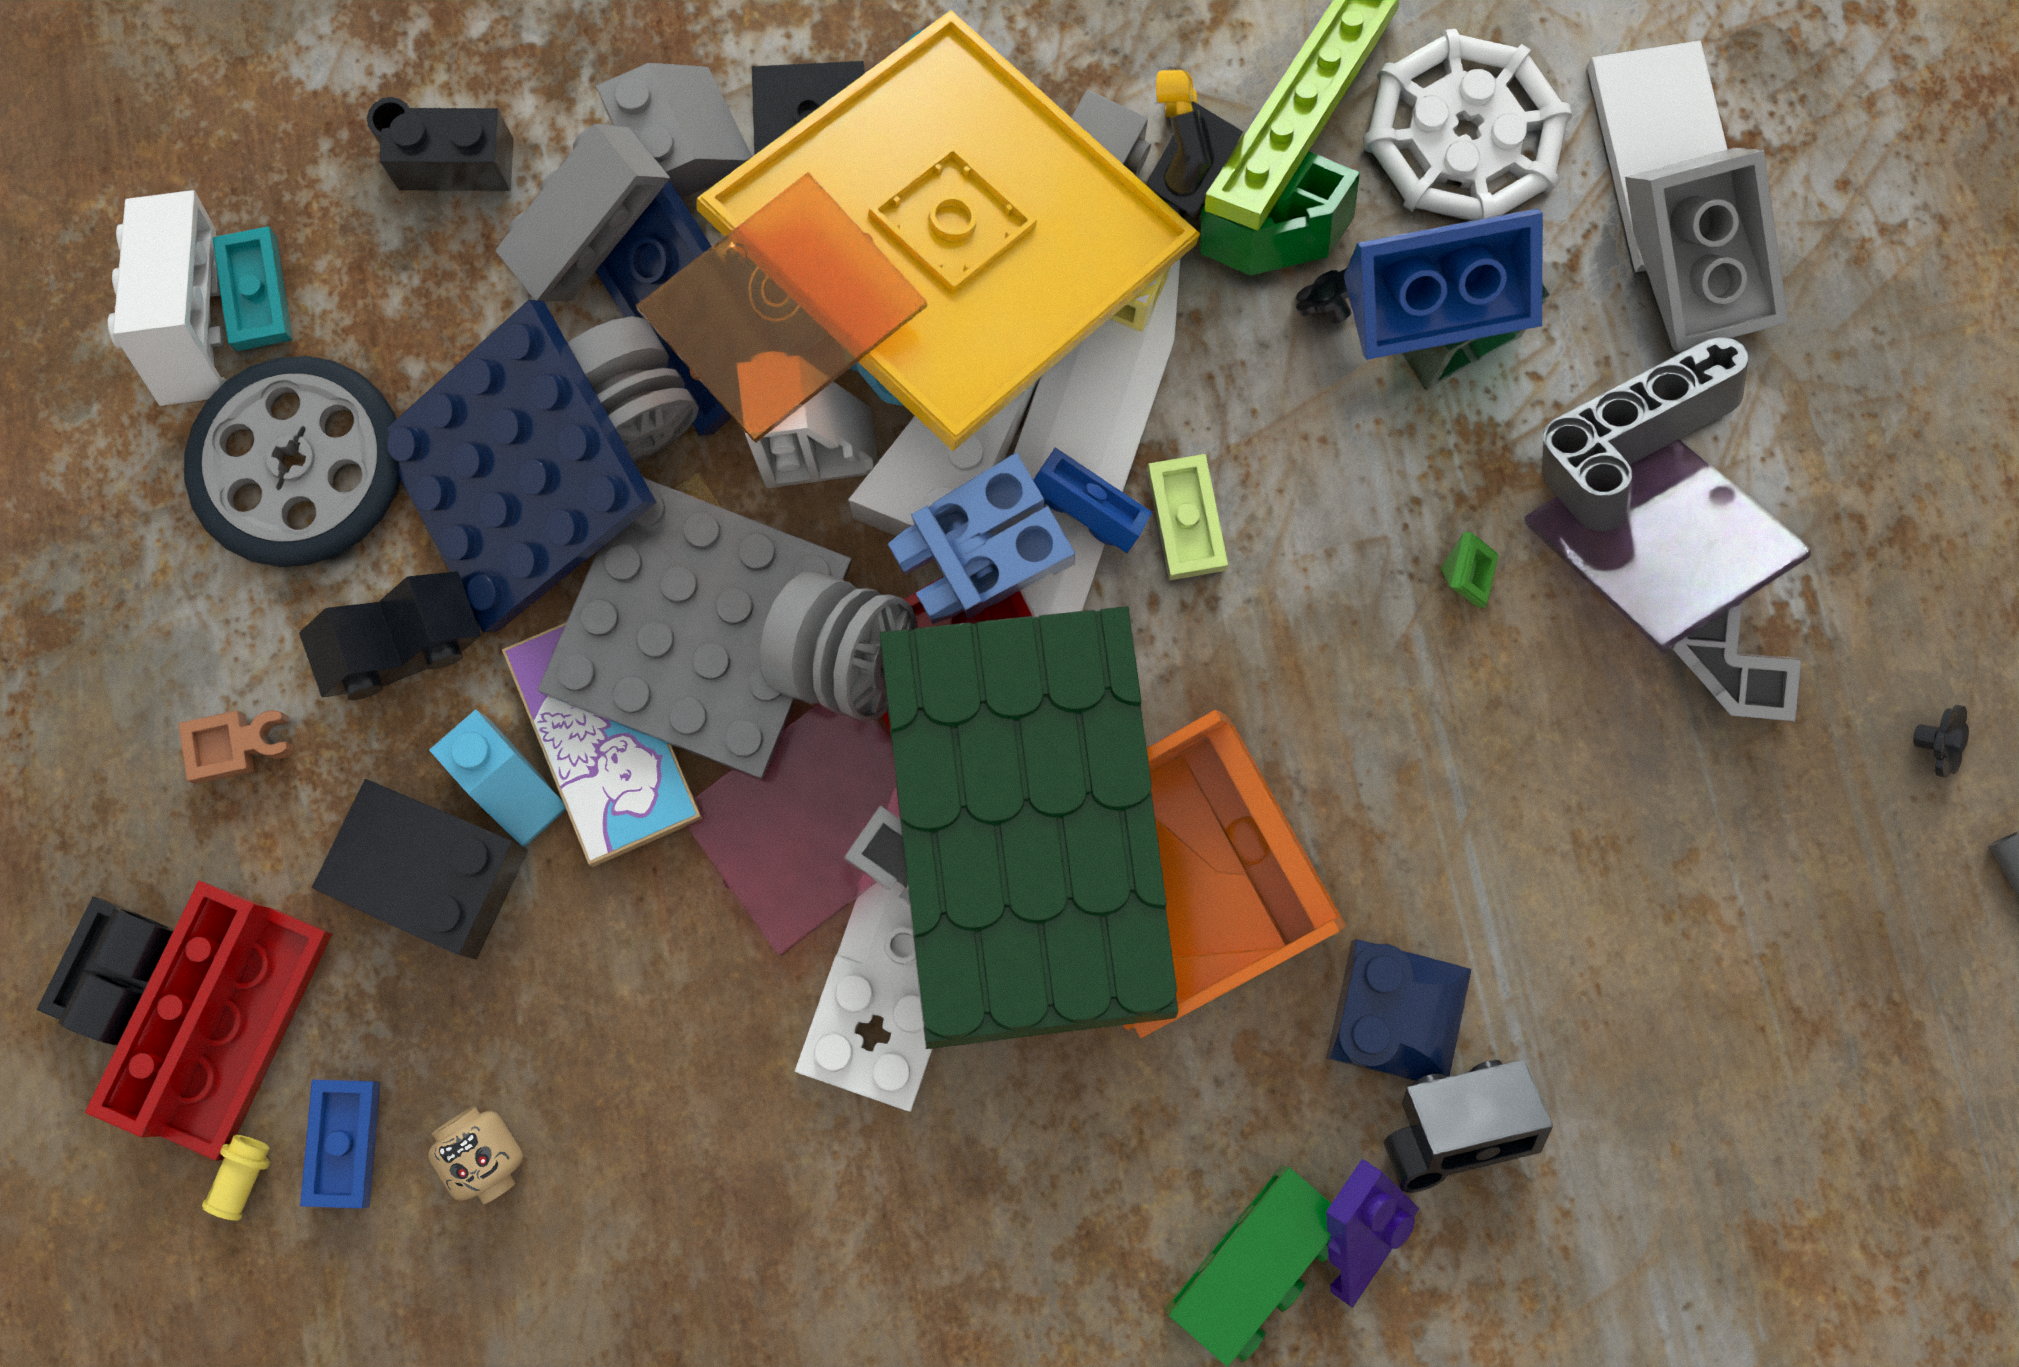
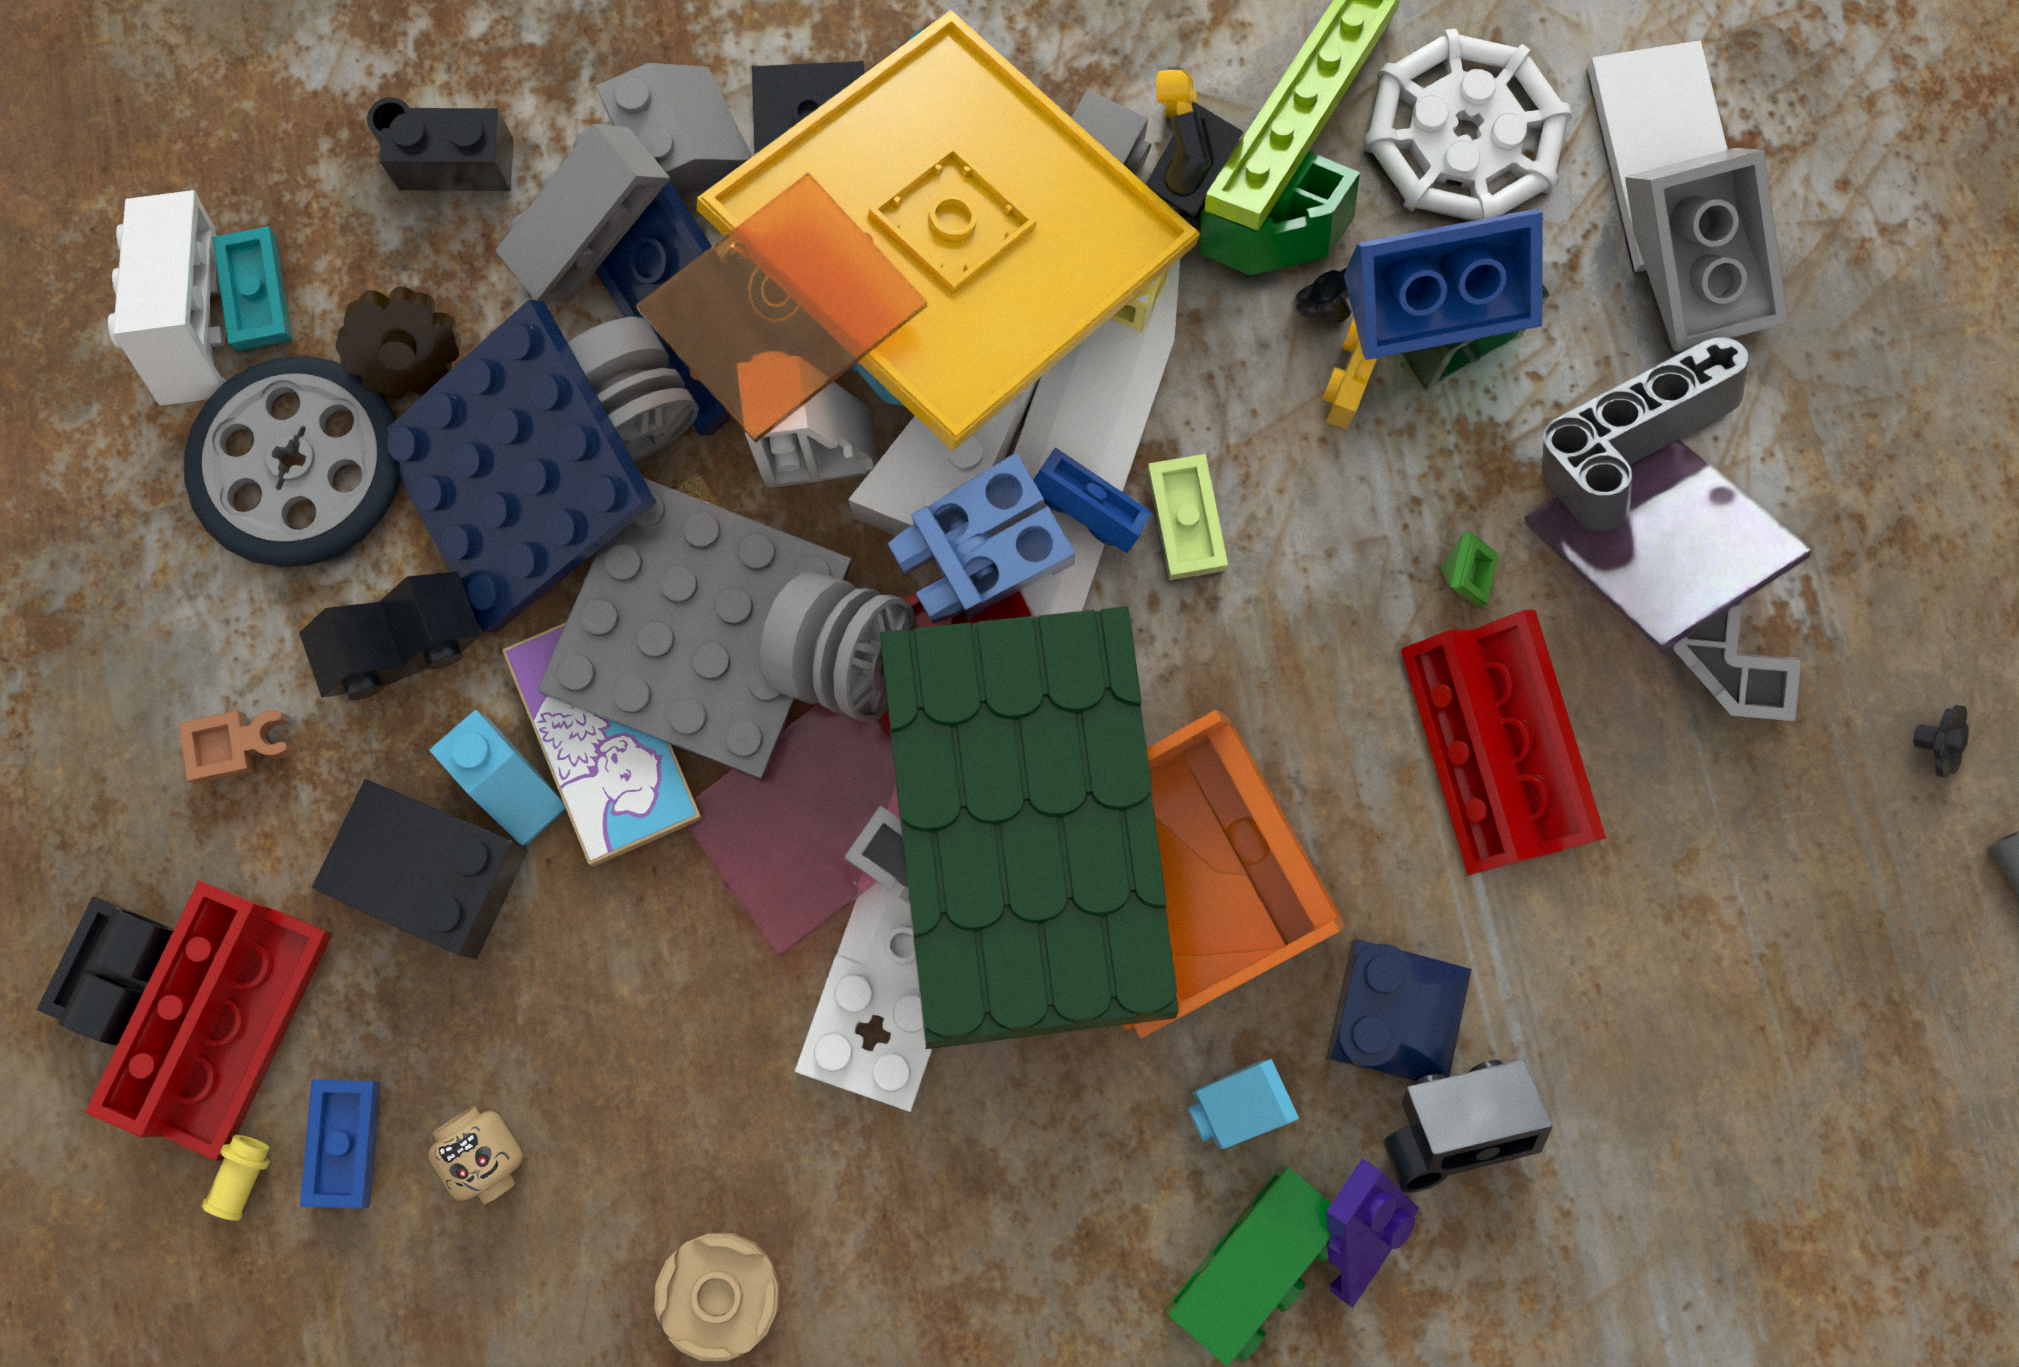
(397, 342): none -> dark brown plant
(717, 1296): none -> tan tile
(1241, 1105): none -> medium azure slope
(1348, 385): none -> yellow wing
(1502, 743): none -> red slope

